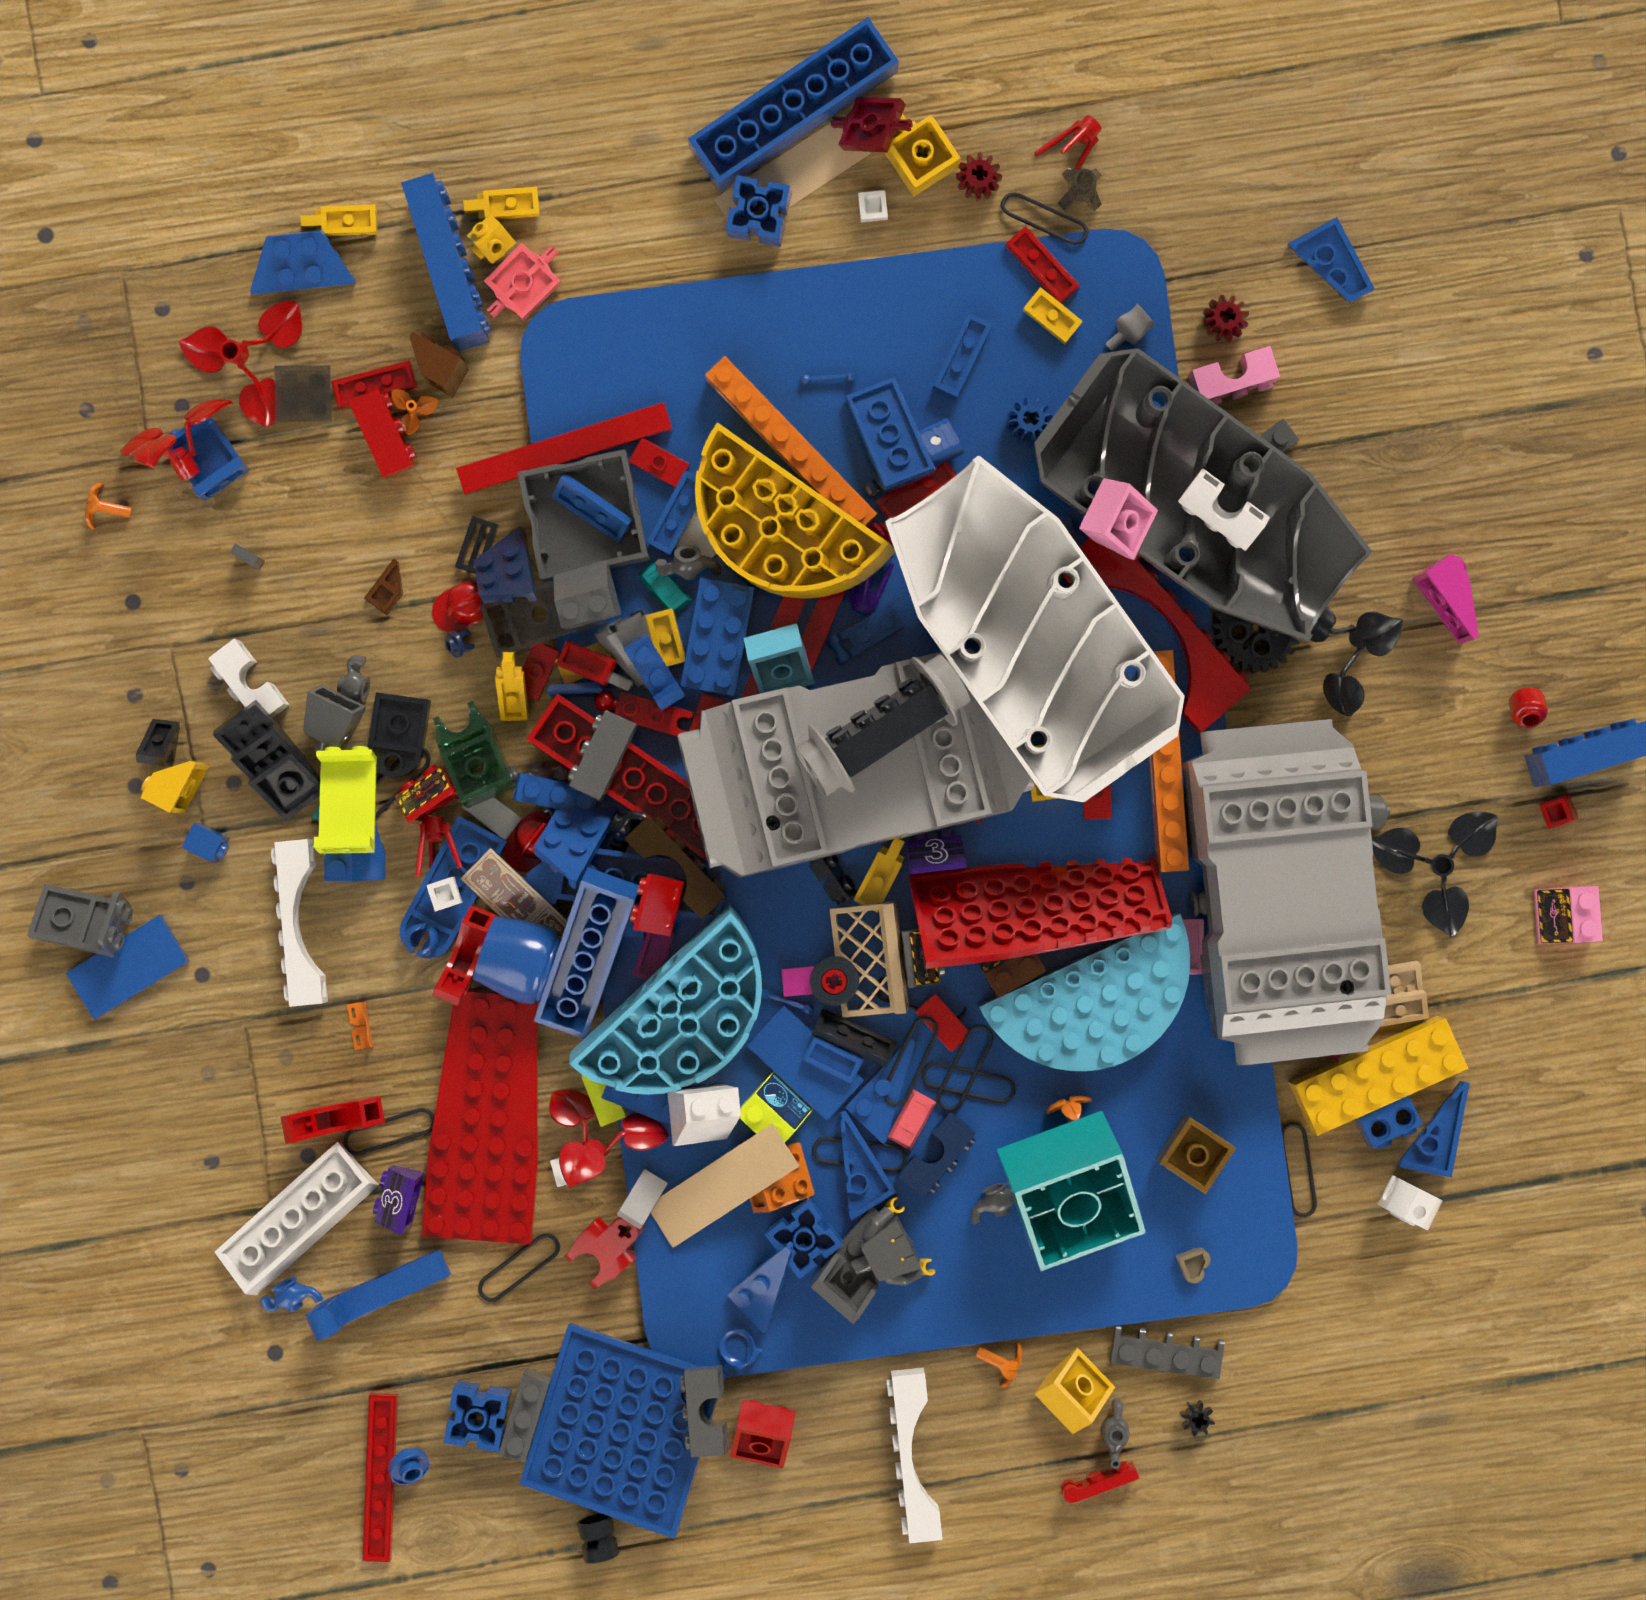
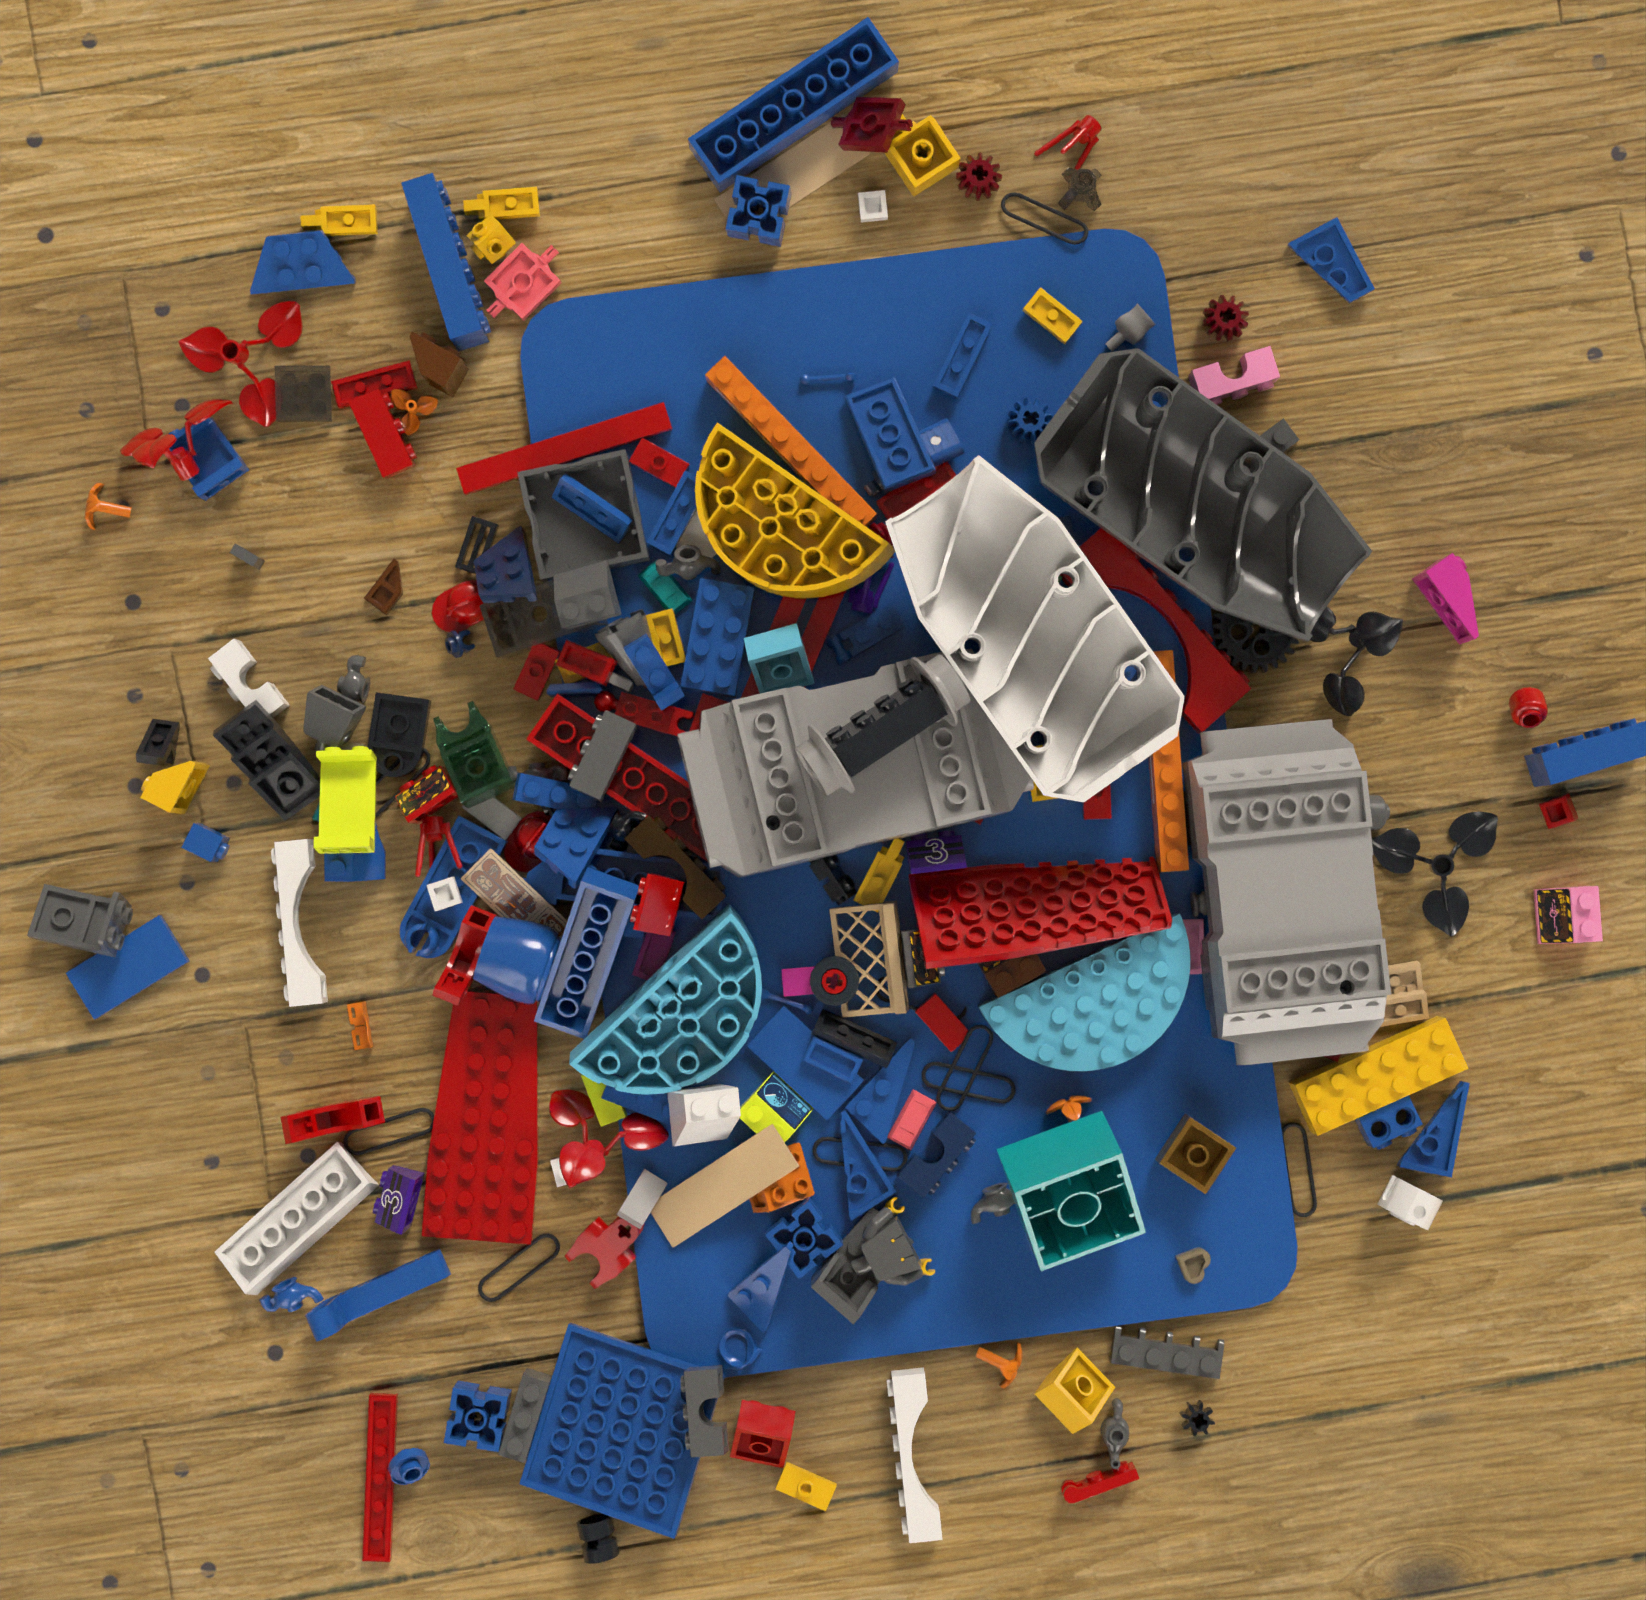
(511, 690): yellow hinge -> none
(806, 1486): none -> yellow plate
(921, 1063): black piece -> none
(1042, 265): red tile -> none
(1118, 518): bright pink slope -> none
(1239, 526): white arch -> none

